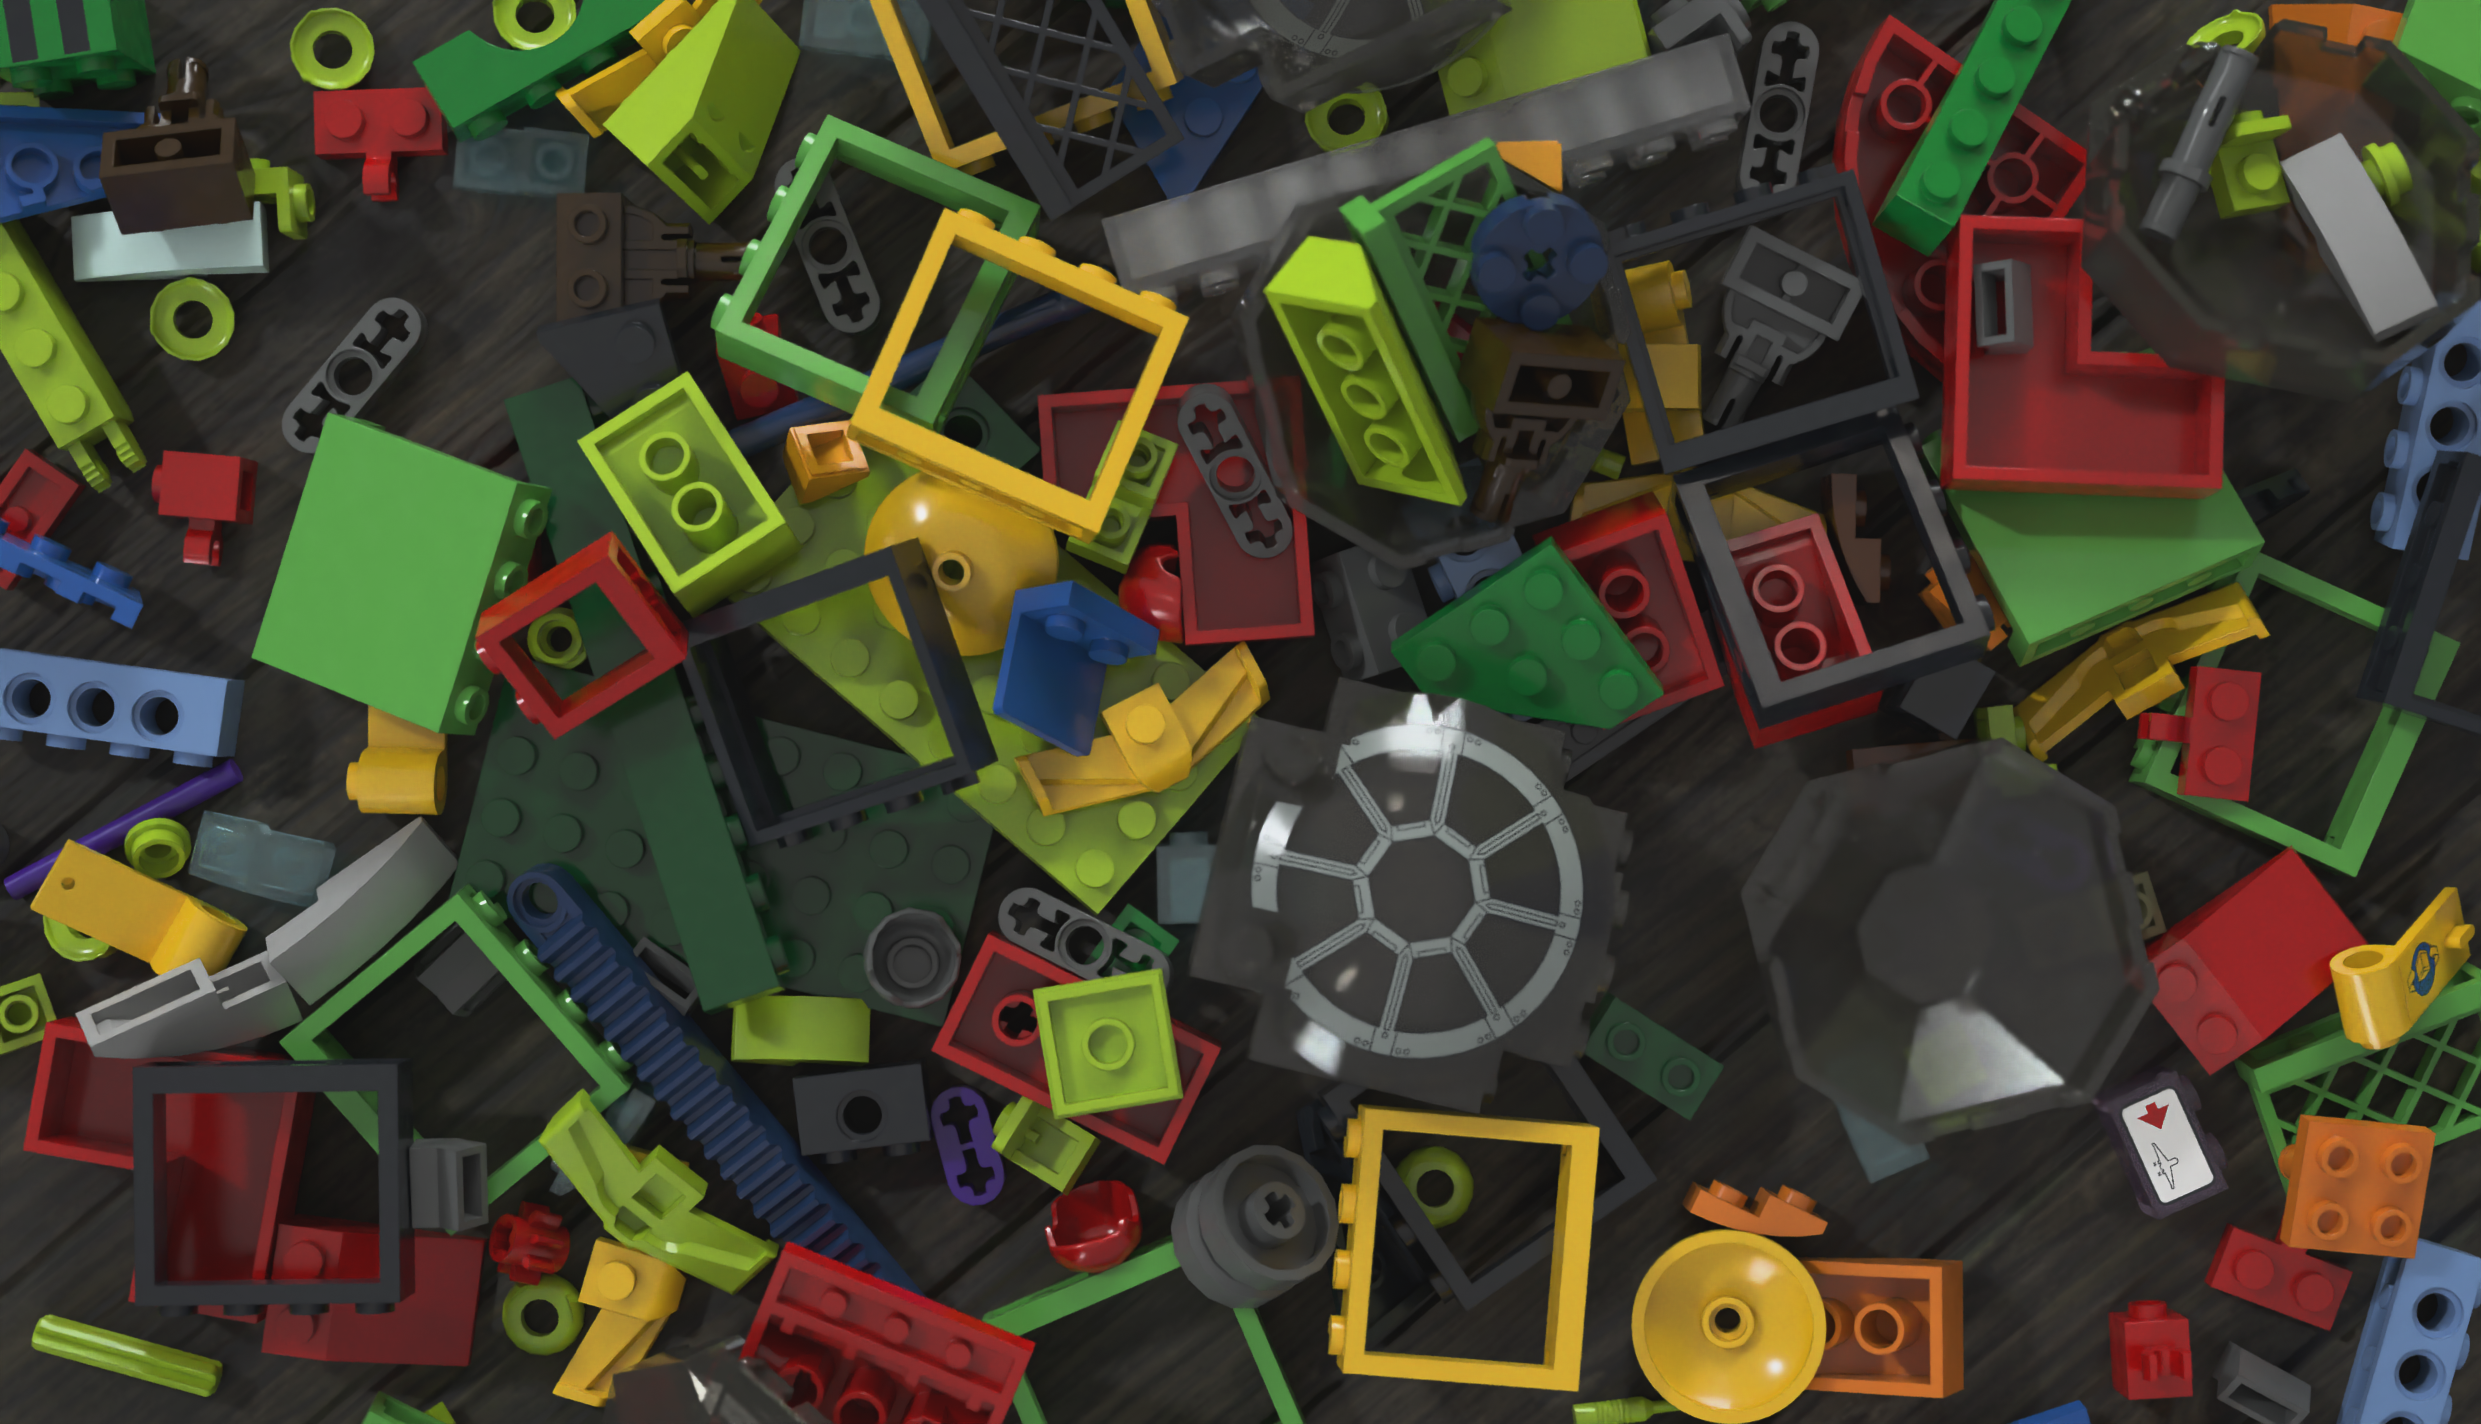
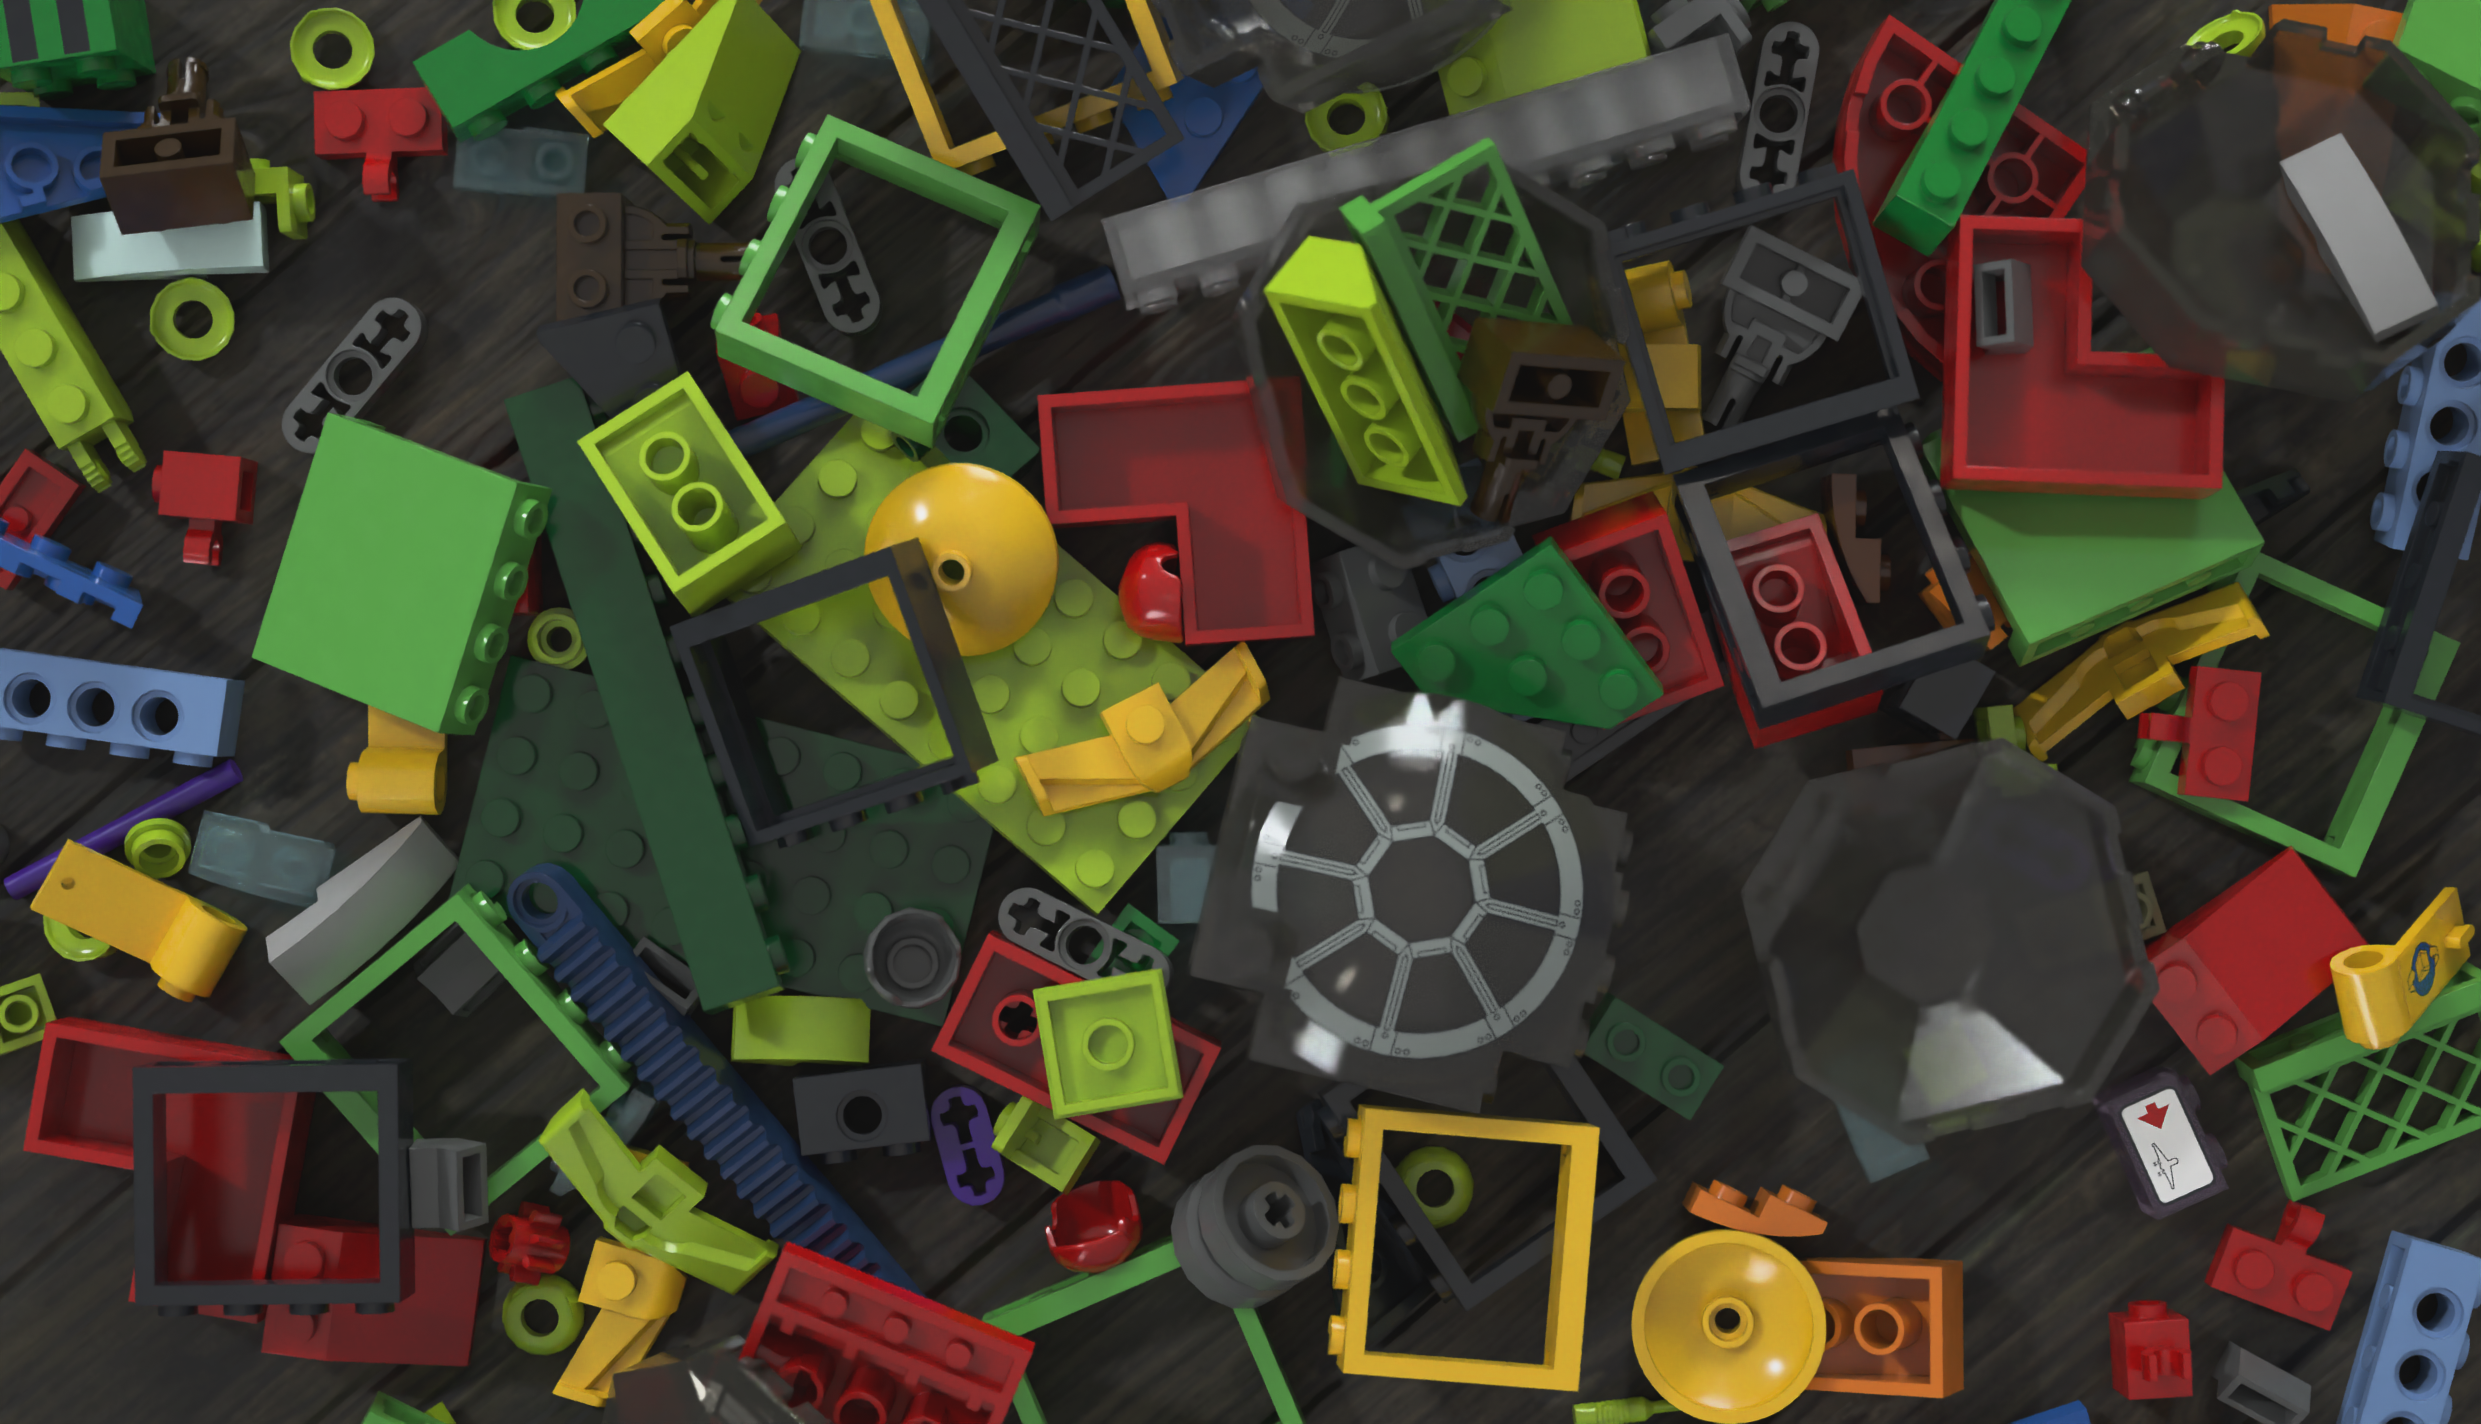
(127, 1355): lime axle -> none
(191, 1011): light grey slope -> none
(633, 597): red window -> none
(822, 460): light orange slope -> none
(975, 470): yellow window -> none
(1059, 659): blue bracket -> none
(1131, 504): lime slope -> none
(1199, 439): dark grey beam -> none
(1535, 159): light orange slope -> none
(1556, 288): dark blue plate -> none
(2188, 168): dark grey pin -> none
(2247, 166): lime bracket -> none
(2356, 1186): orange plate -> none
(2387, 171): lime plate -> none

